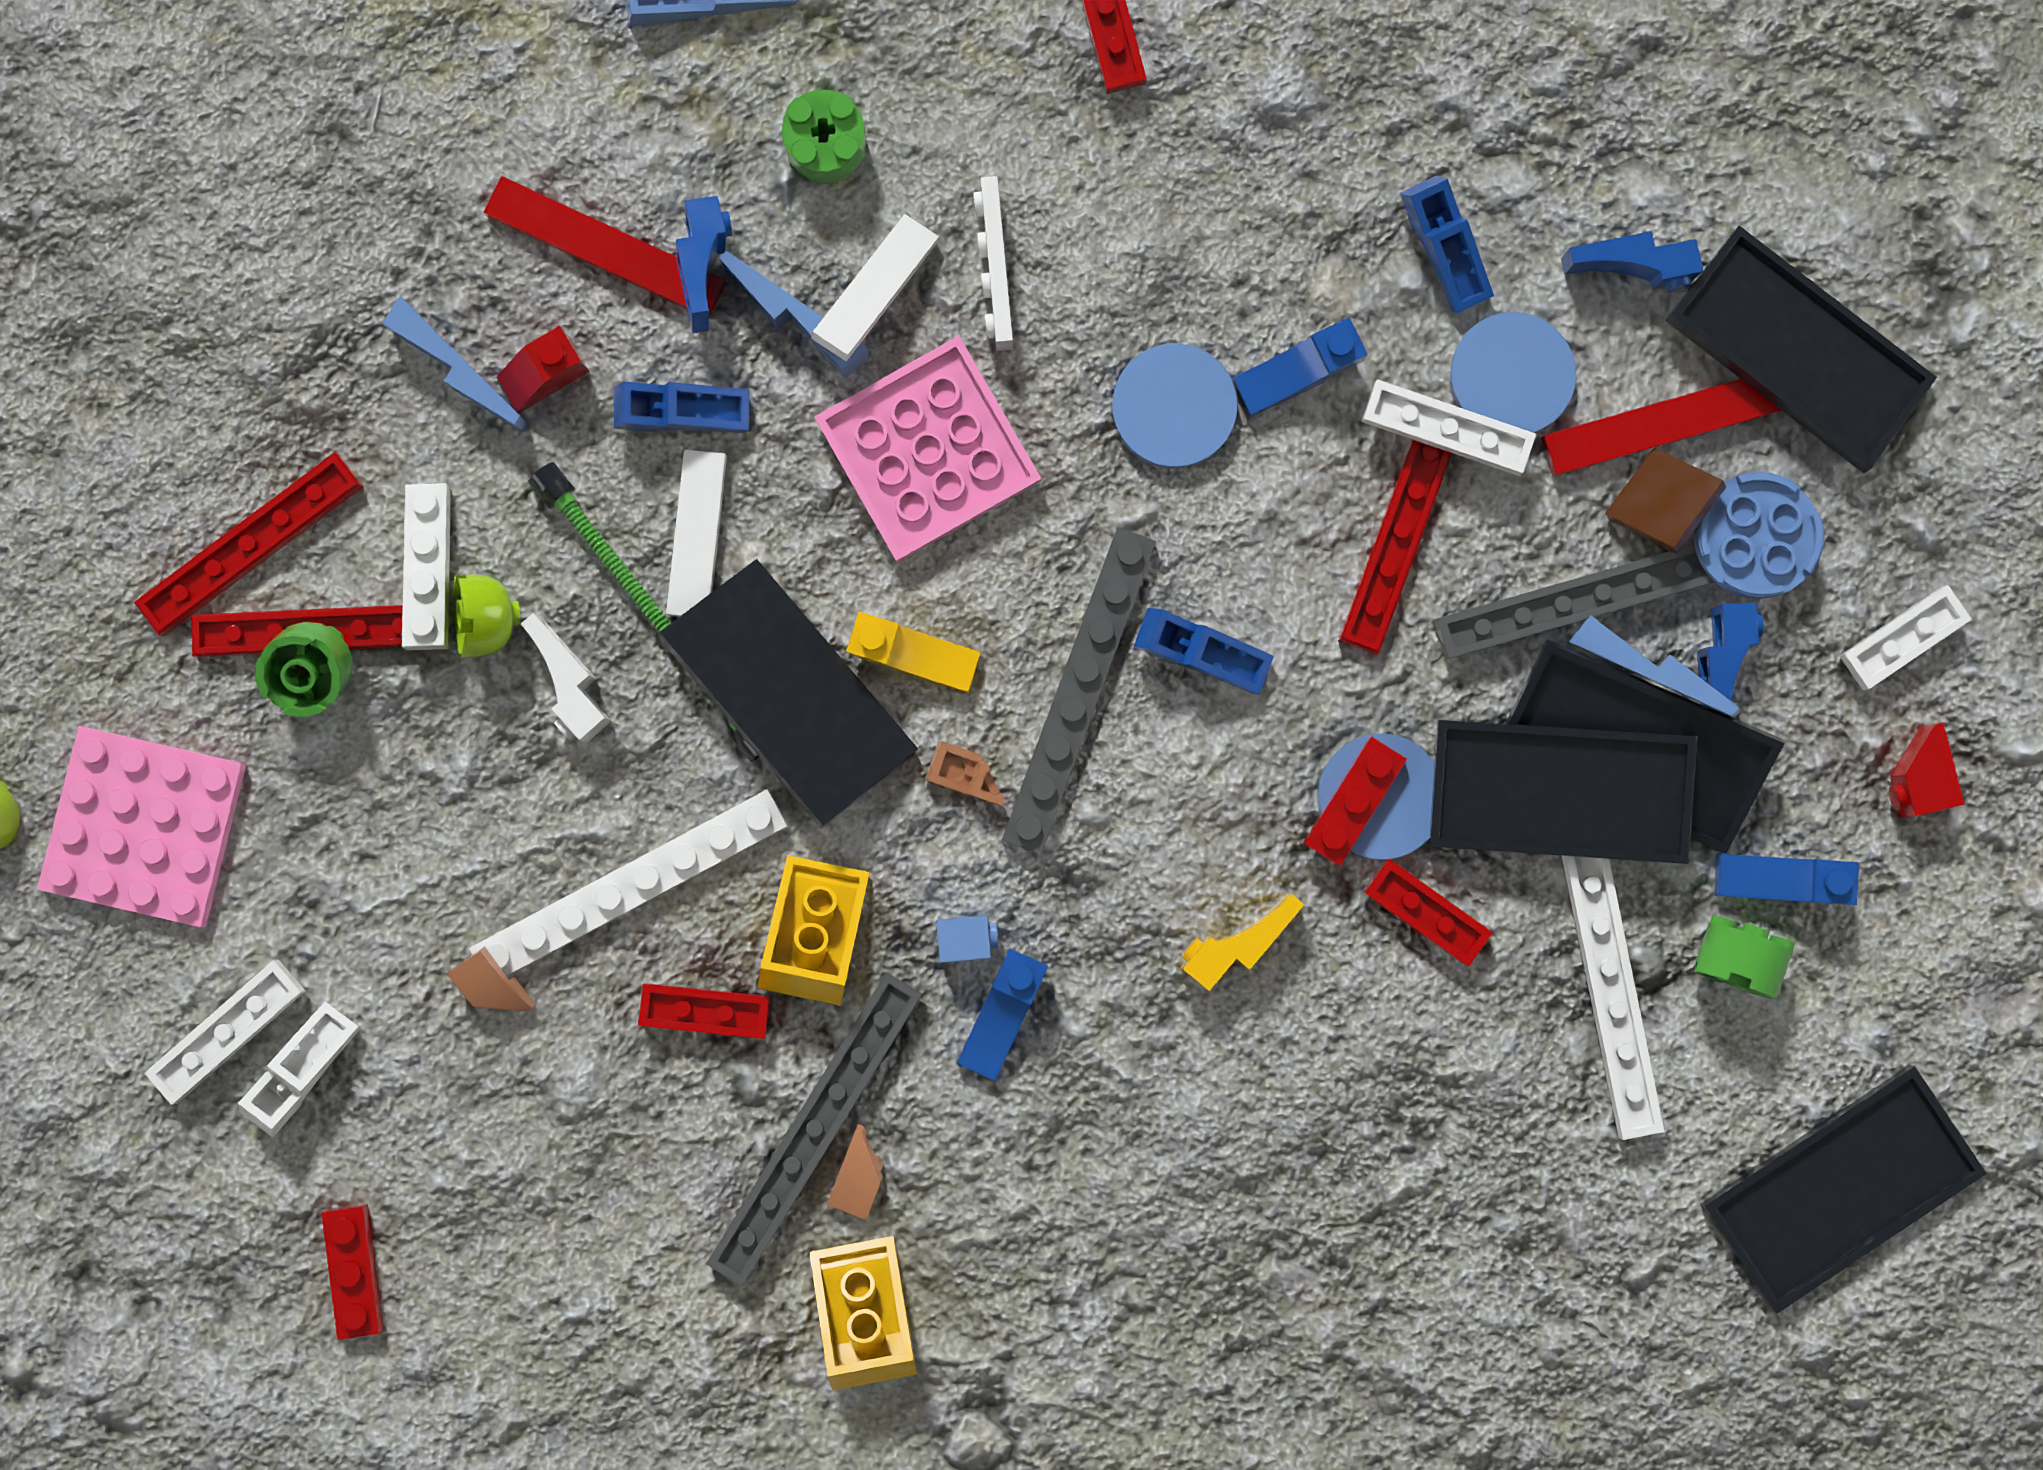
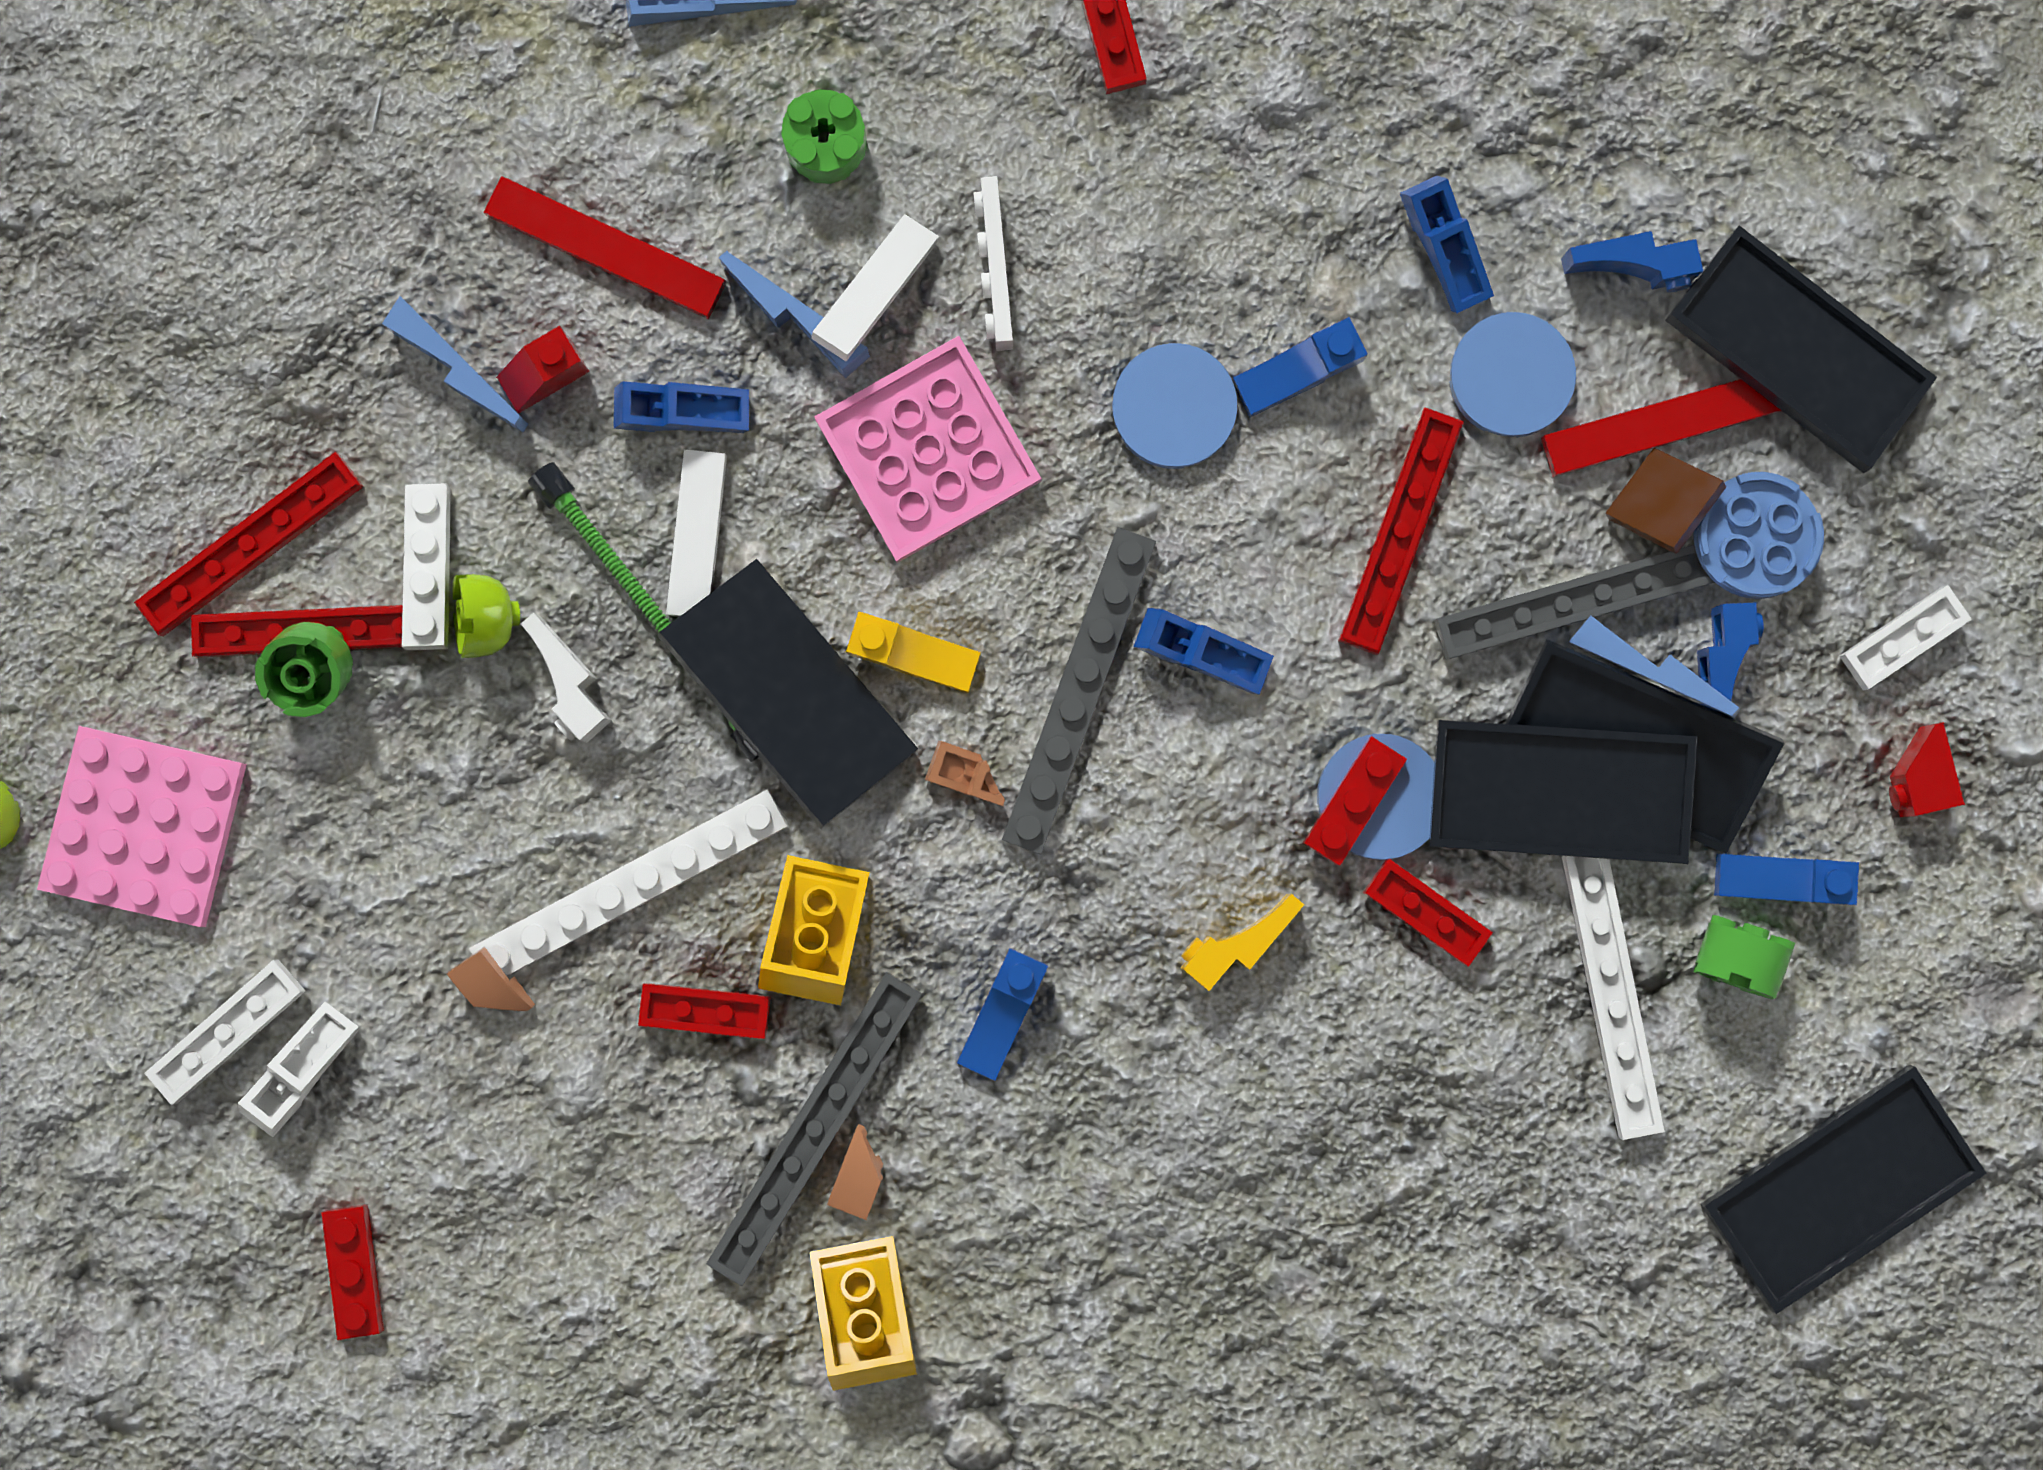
(695, 255): blue slope -> none
(966, 938): medium blue brick -> none
(1448, 427): white plate -> none

